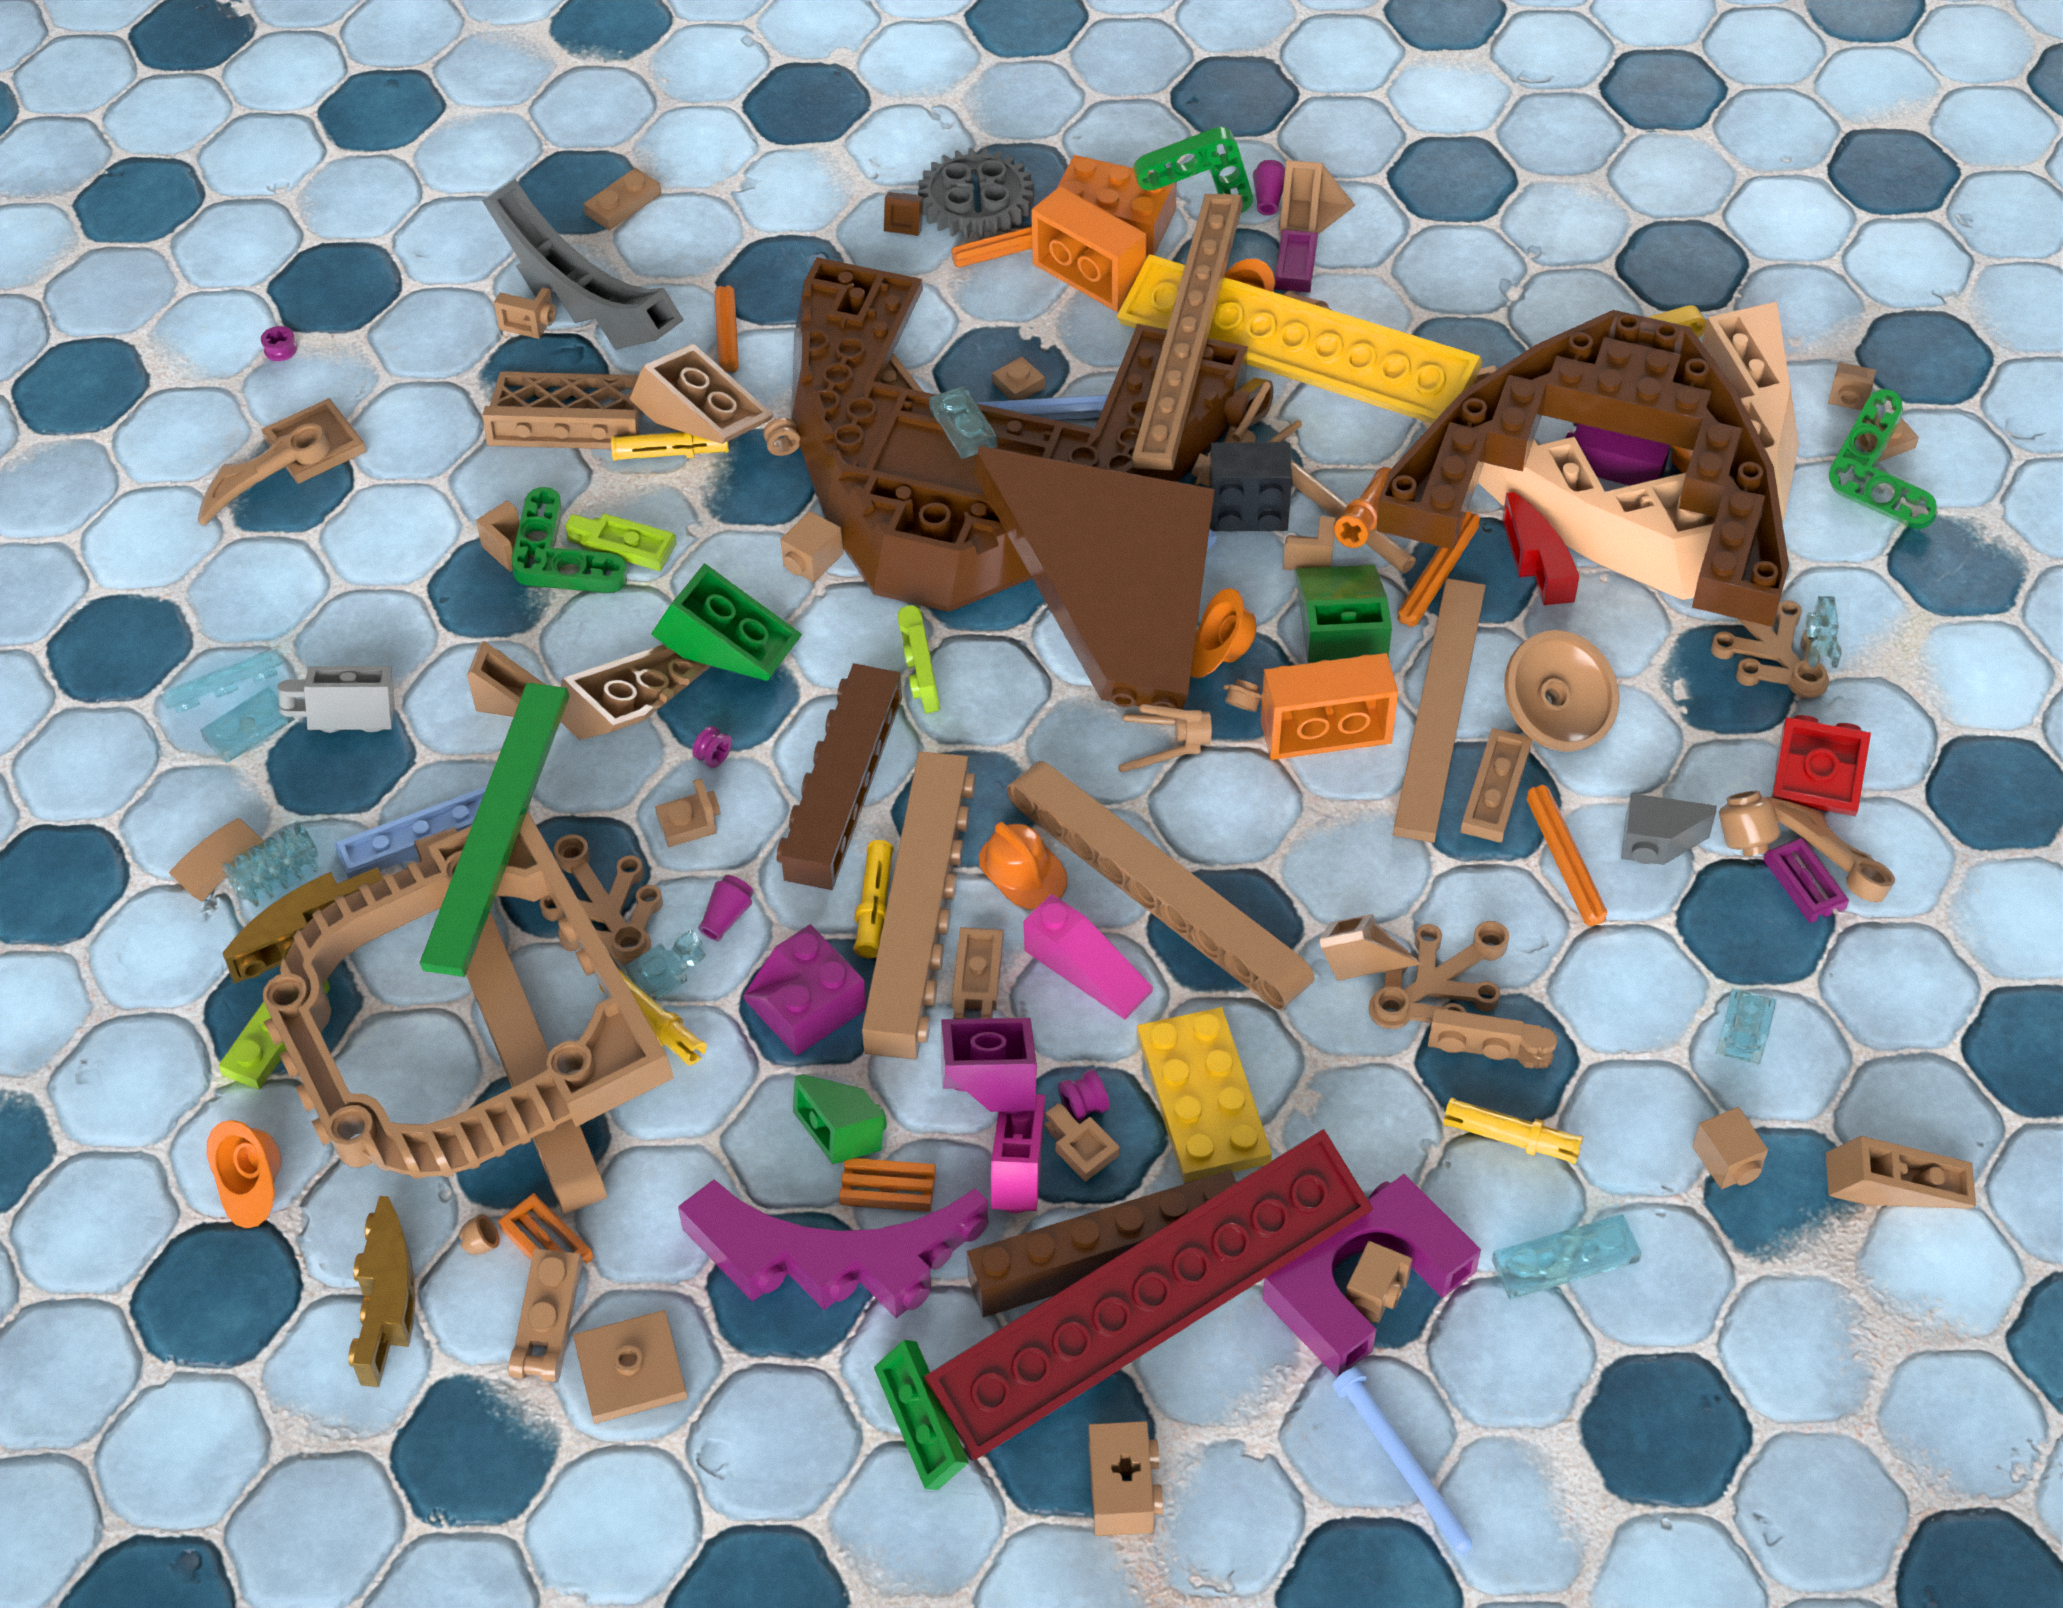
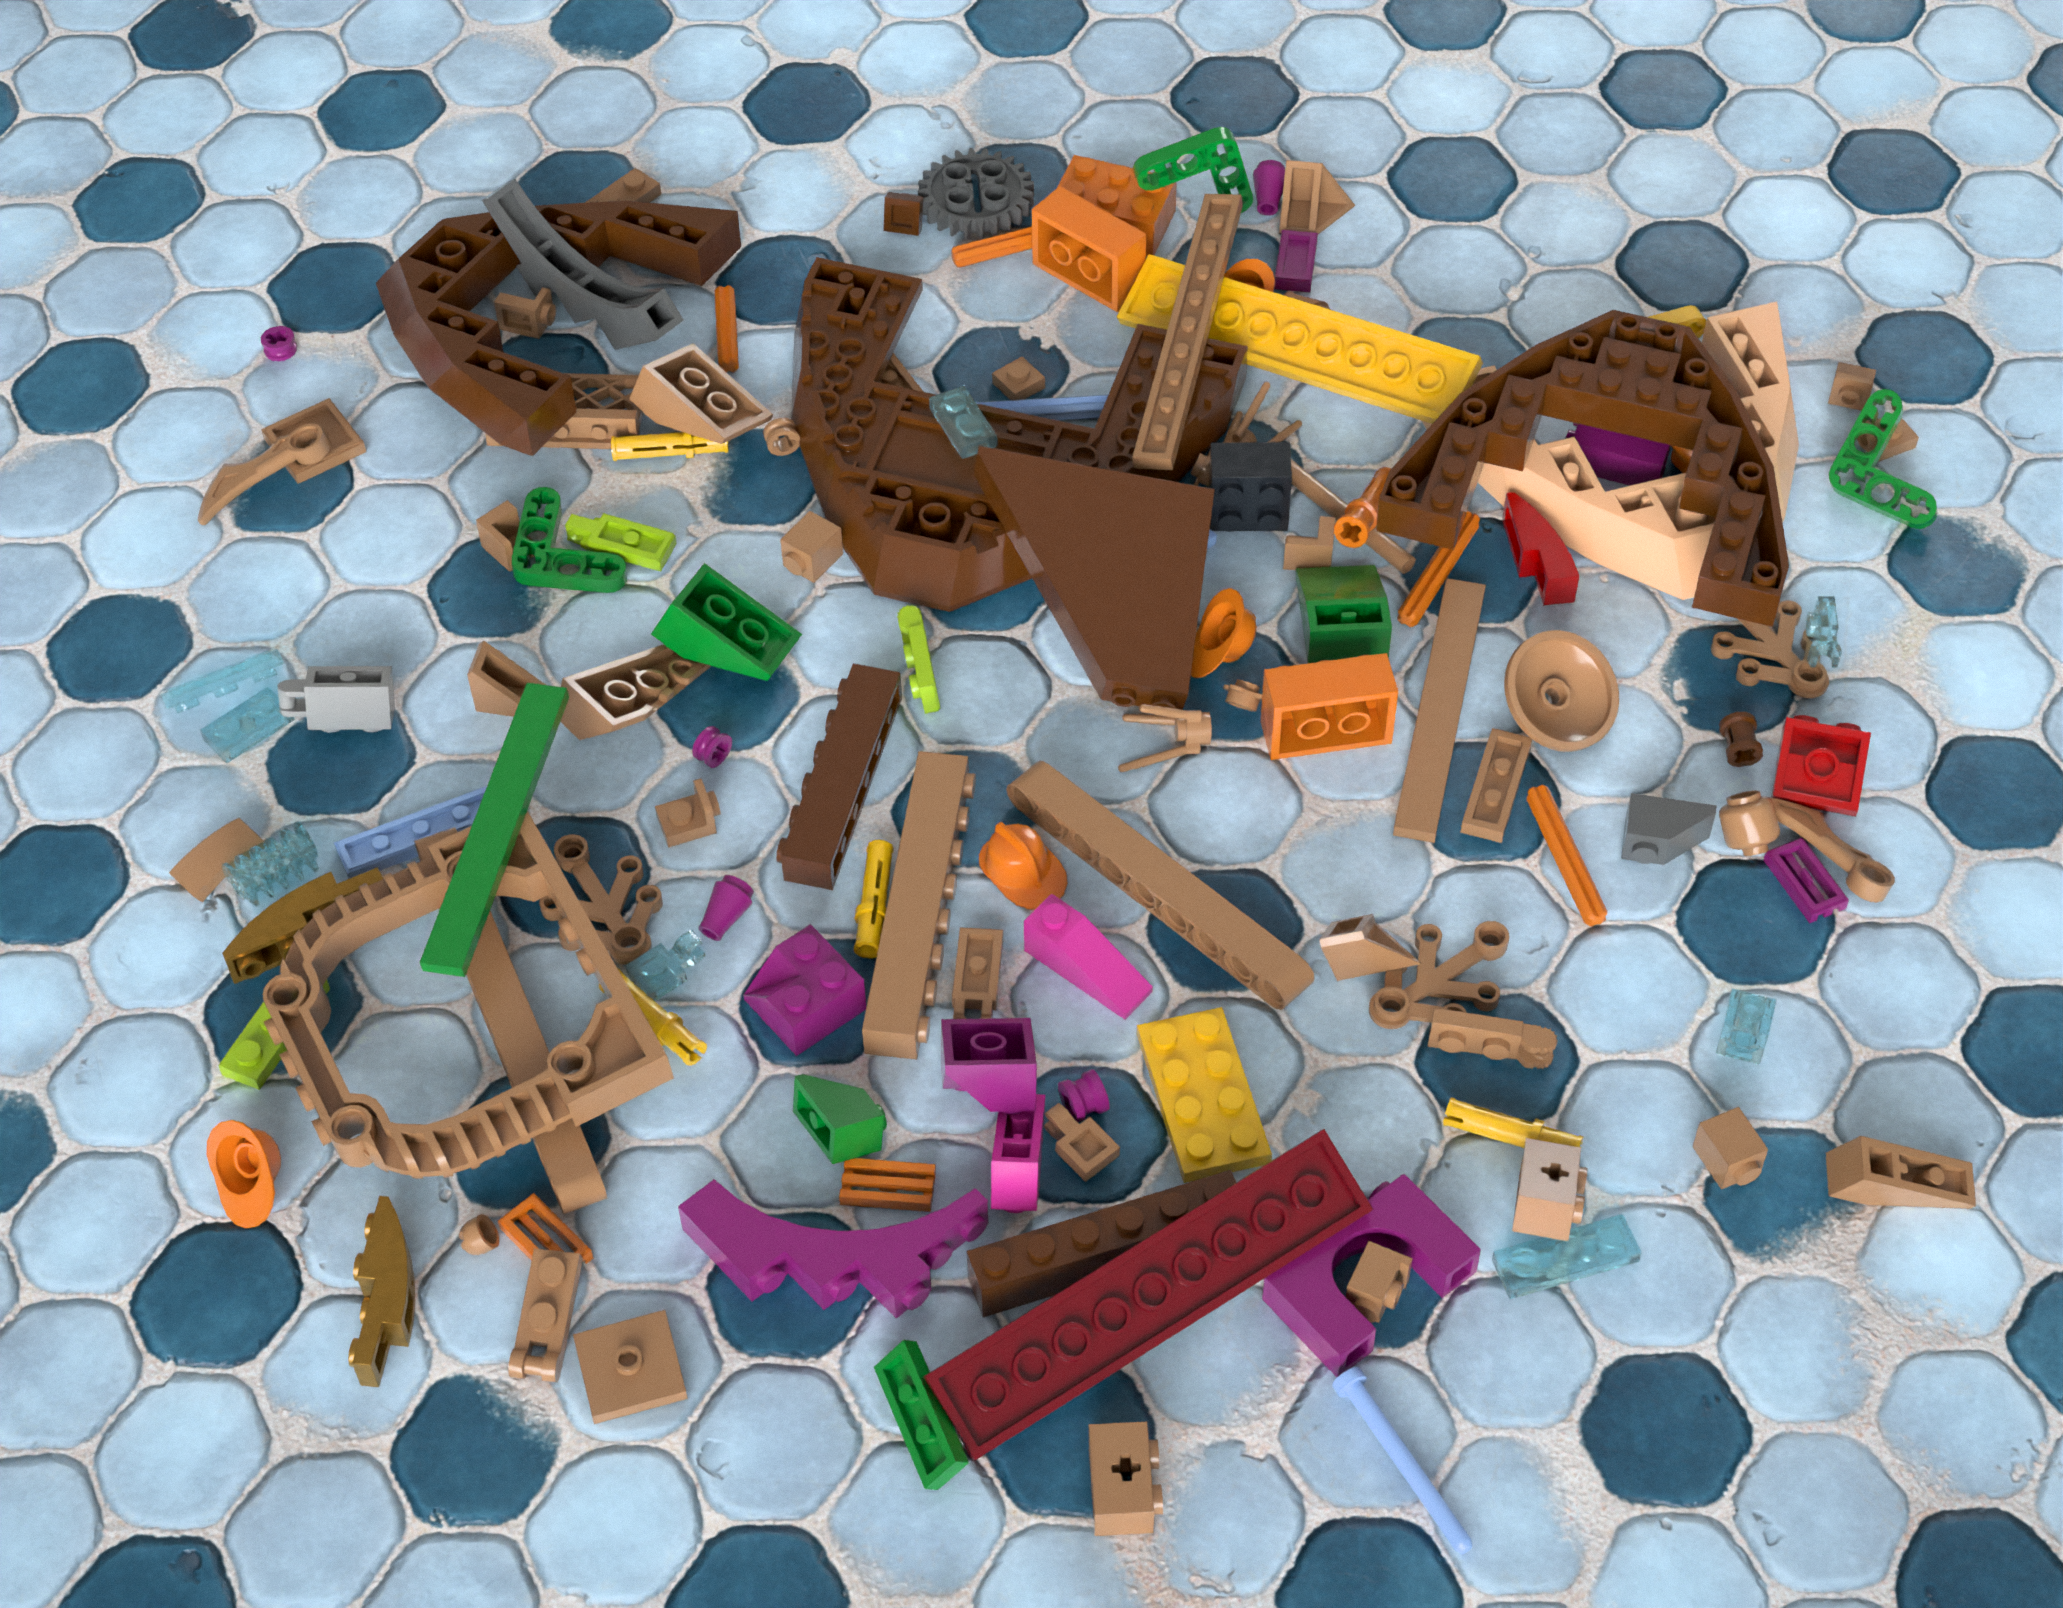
(467, 256): none -> reddish brown piece
(1239, 403): reddish brown plate -> none
(1548, 1190): none -> brick
(1741, 739): none -> reddish brown bush

